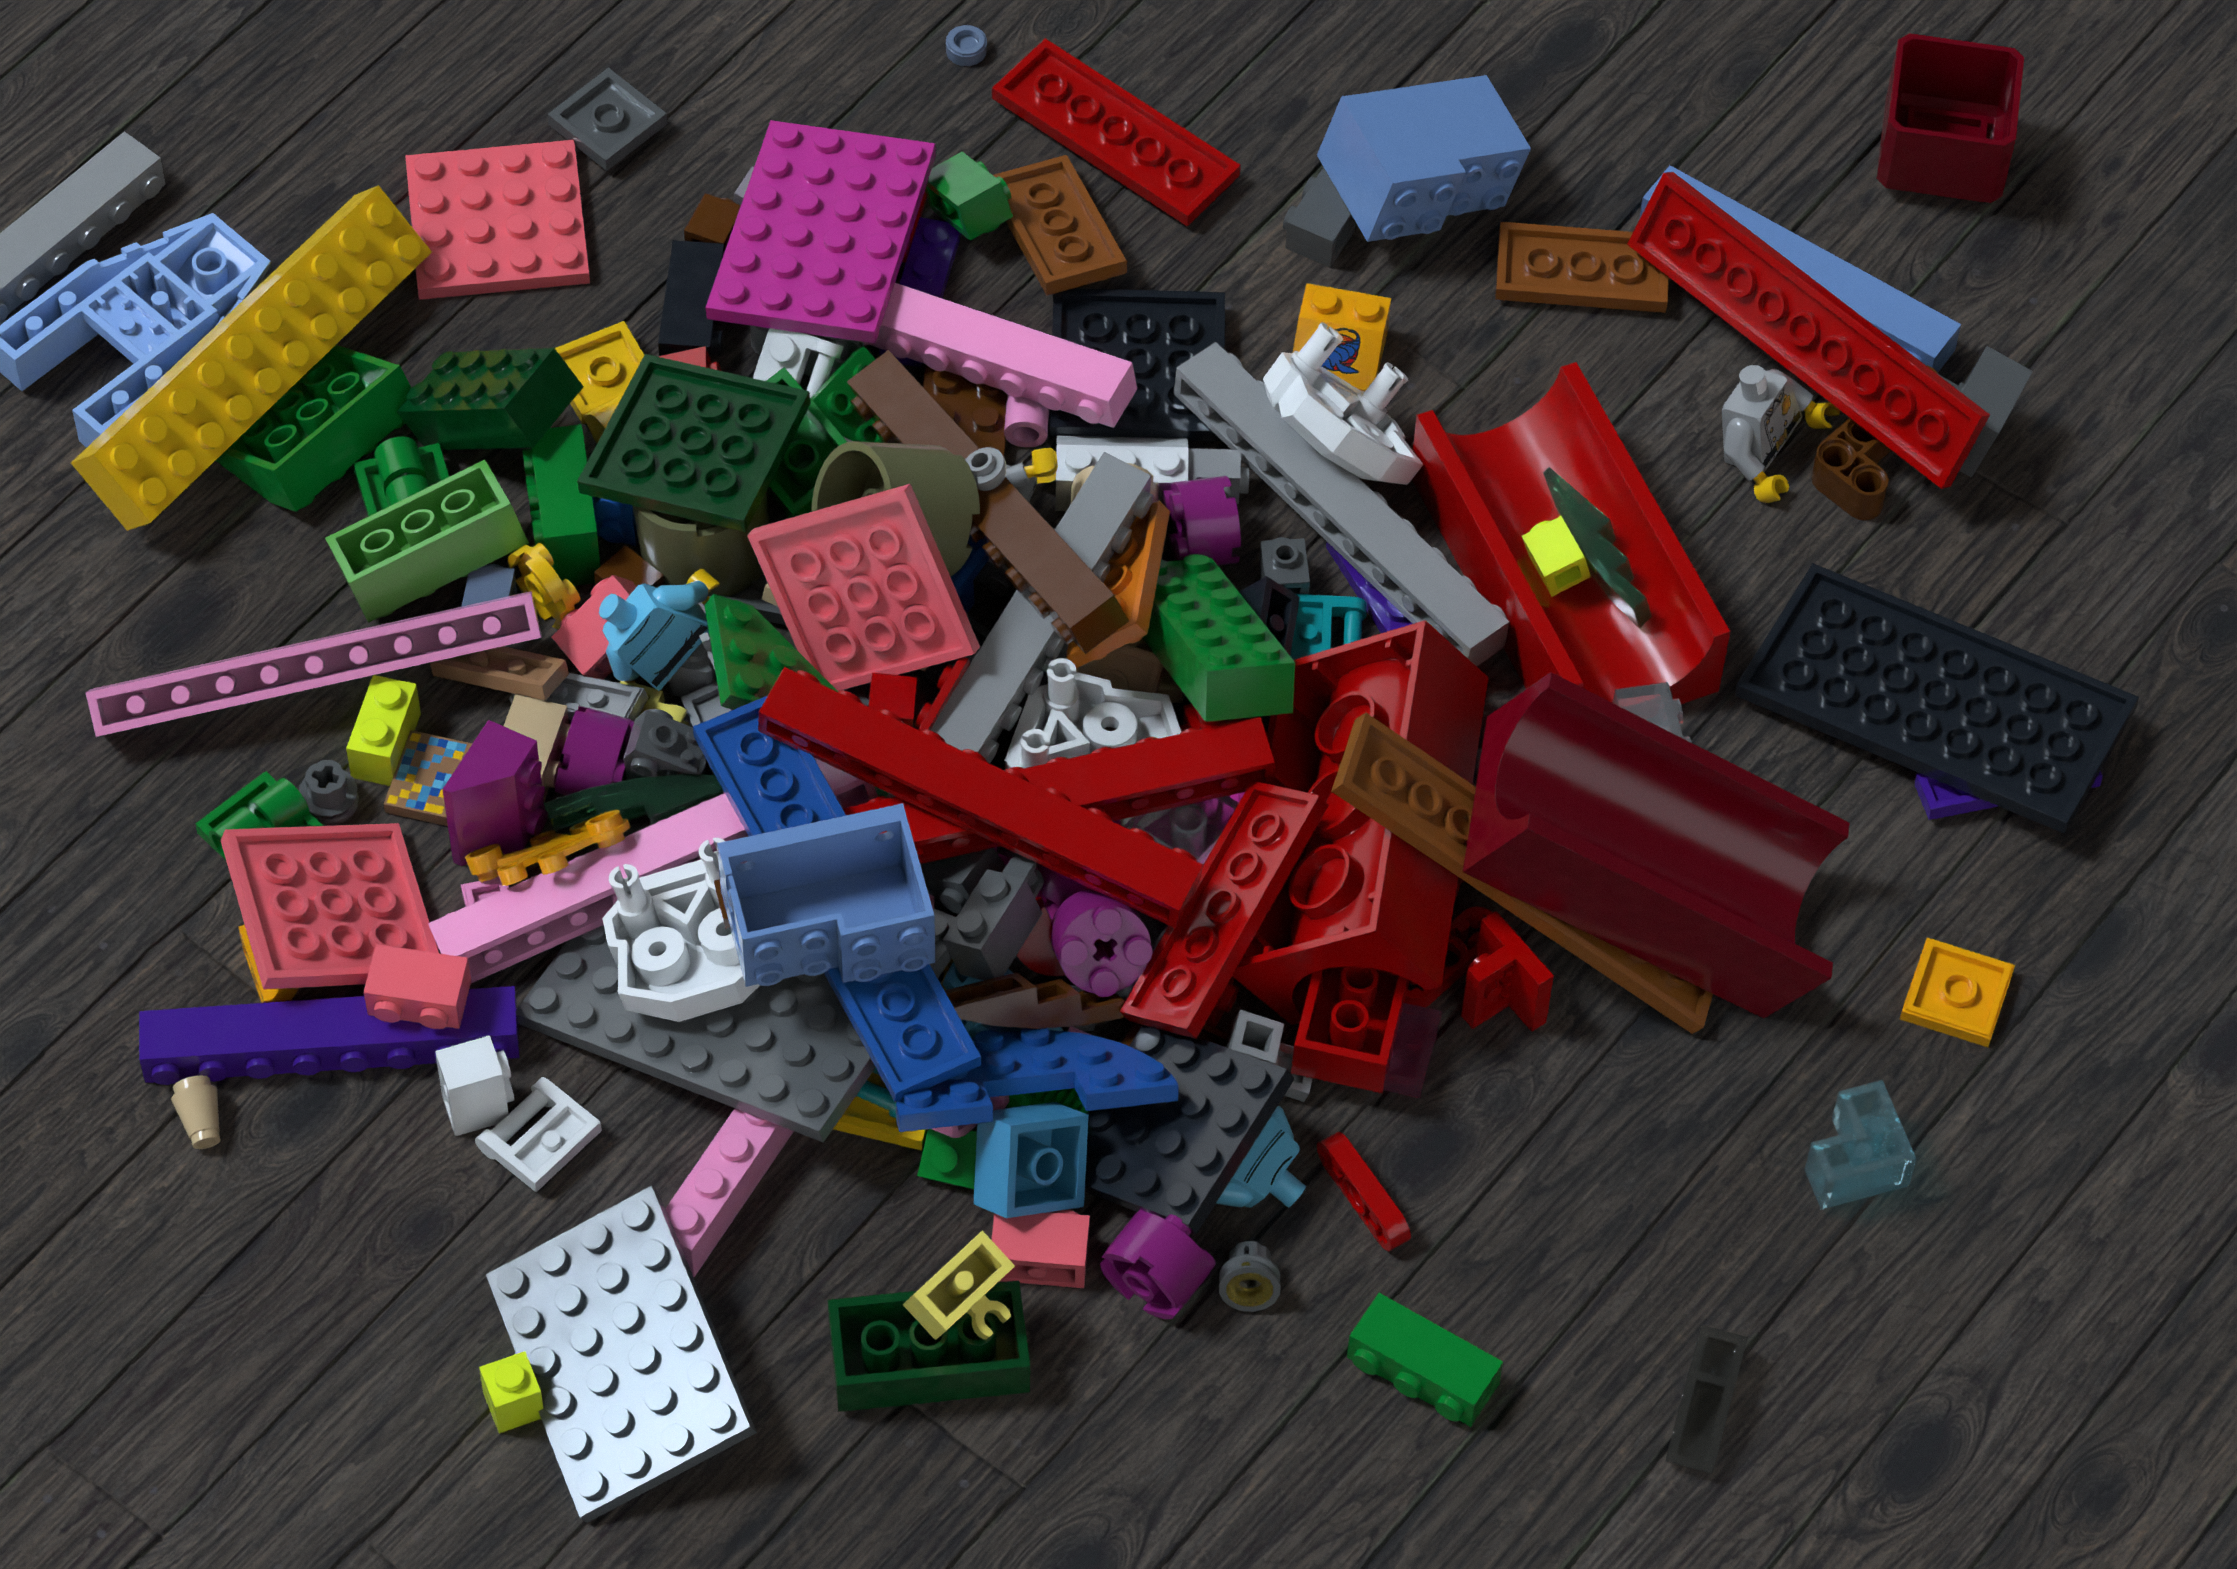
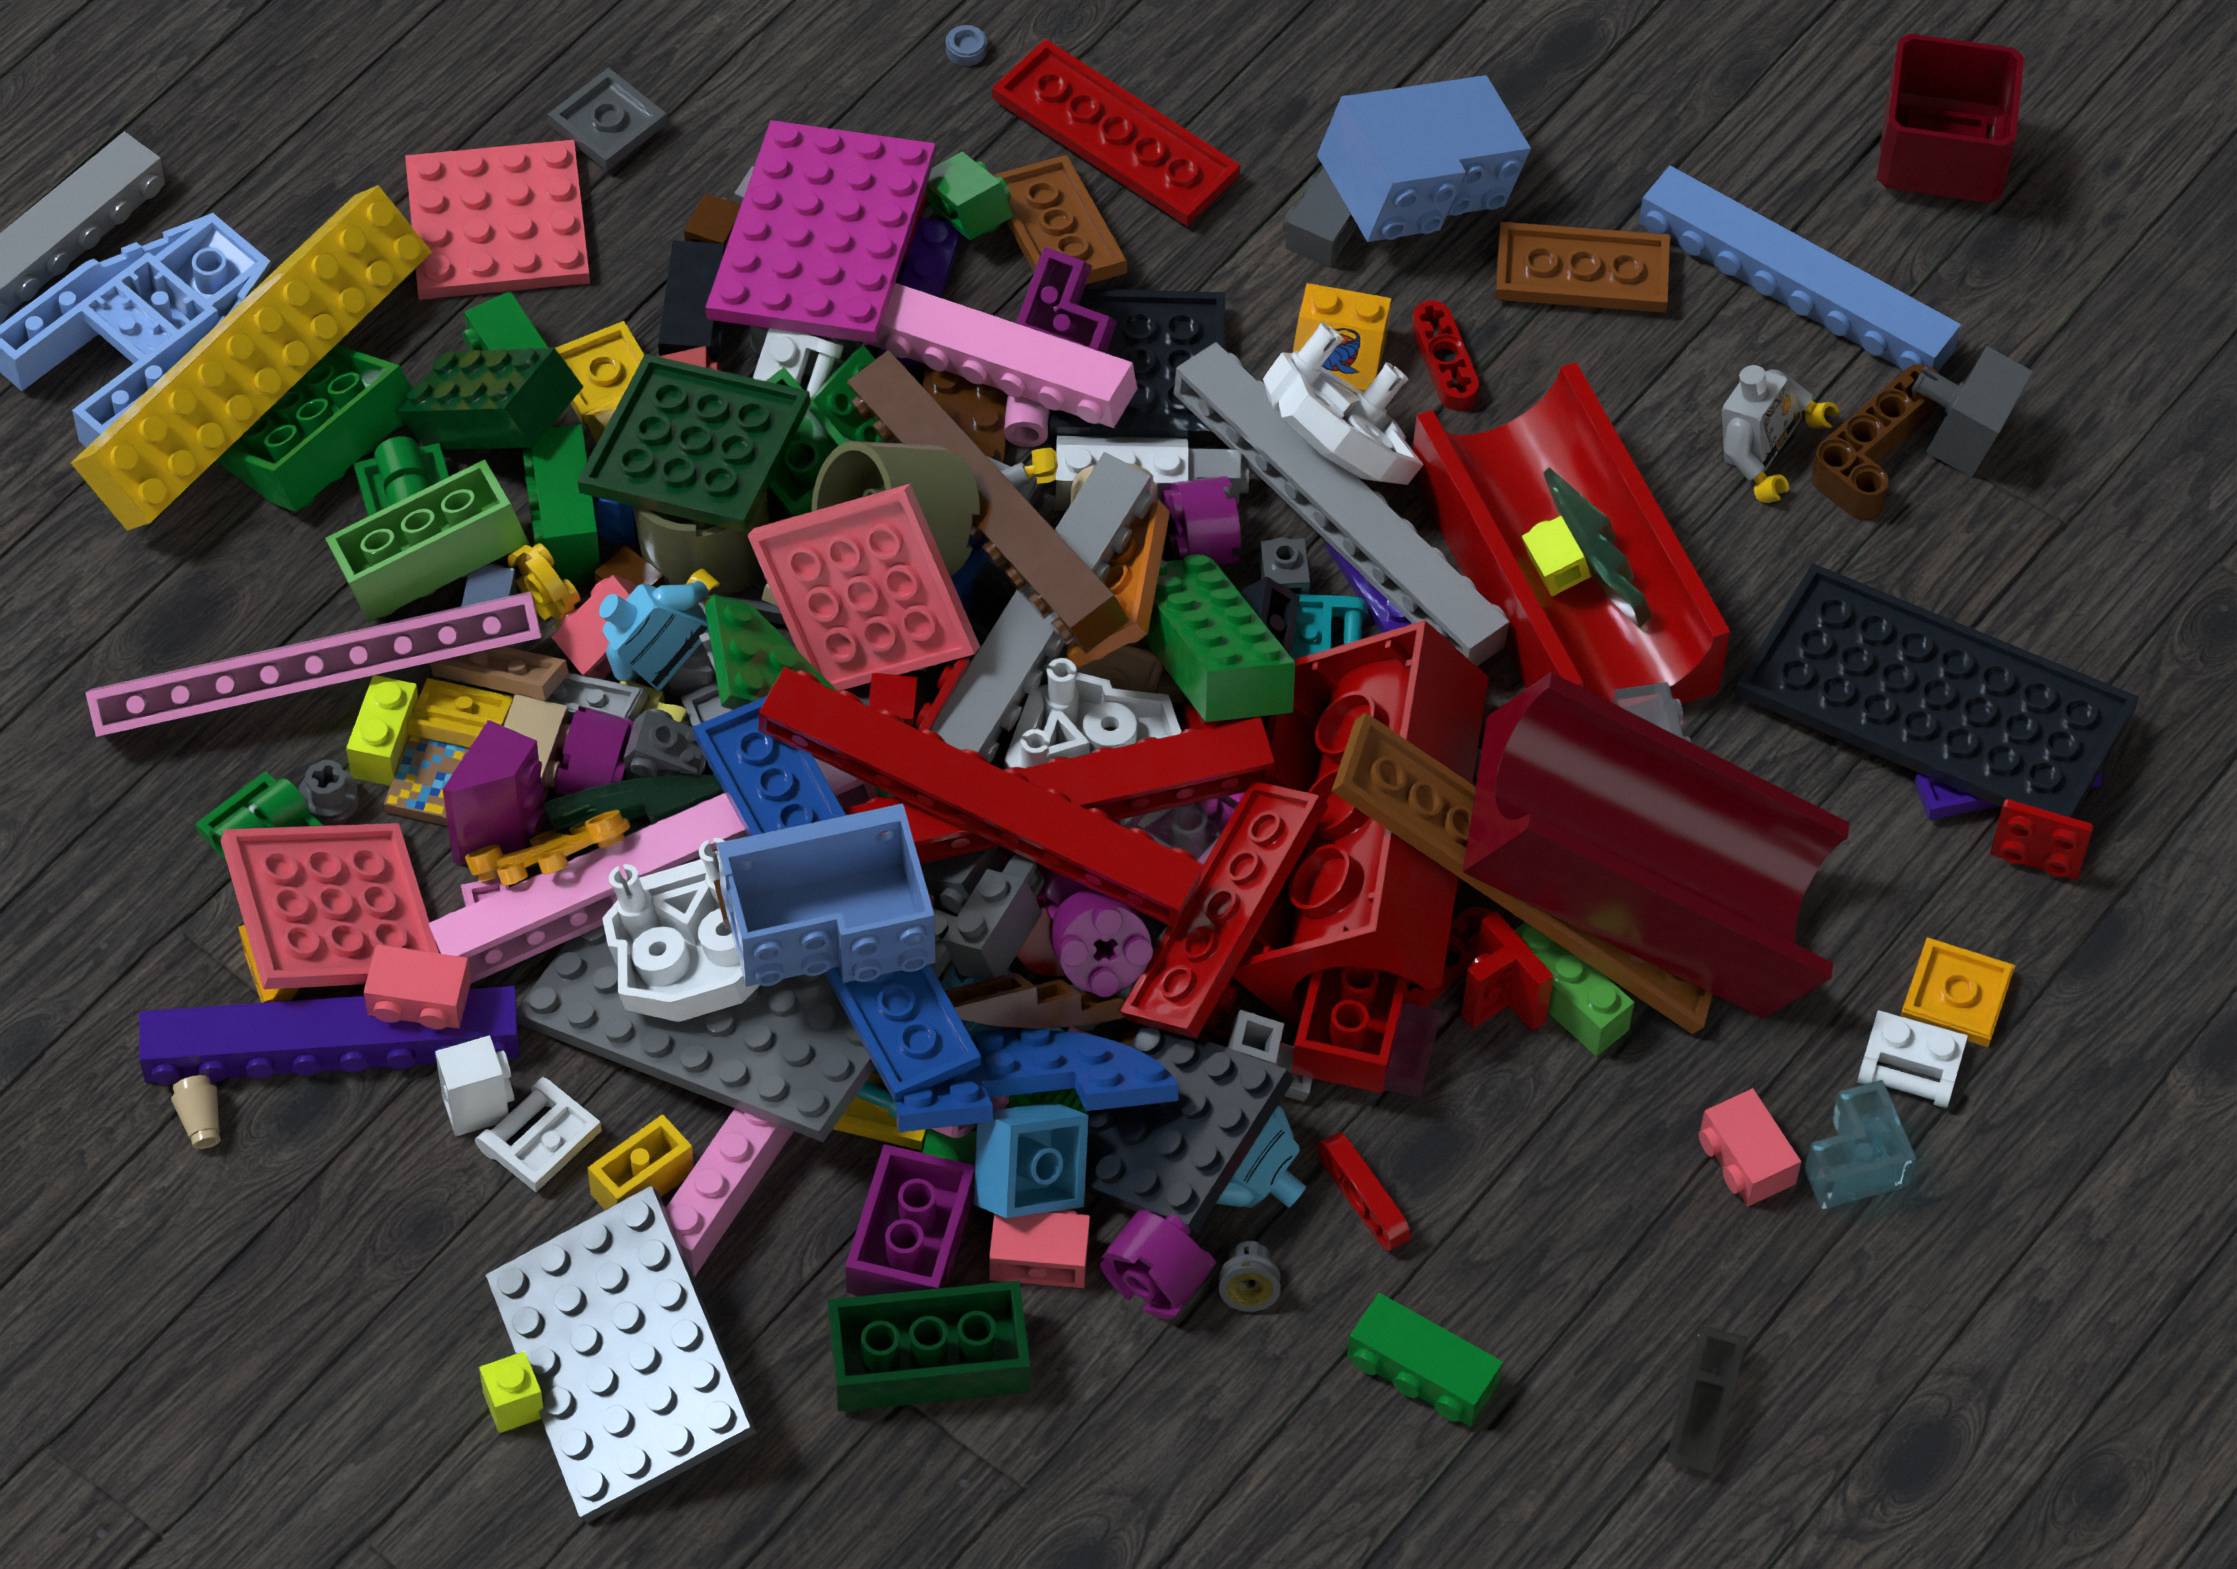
(456, 712): none -> yellow plate
(500, 326): none -> green brick
(650, 1157): none -> yellow brick
(910, 1224): none -> magenta brick
(962, 1288): light yellow brick -> none
(987, 467): light grey plate -> none
(1054, 303): none -> magenta brick
(1439, 371): none -> red beam
(1581, 995): none -> bright green brick
(1749, 1147): none -> coral brick
(1808, 330): red plate -> none
(1914, 1048): none -> white plate
(2041, 839): none -> red bracket

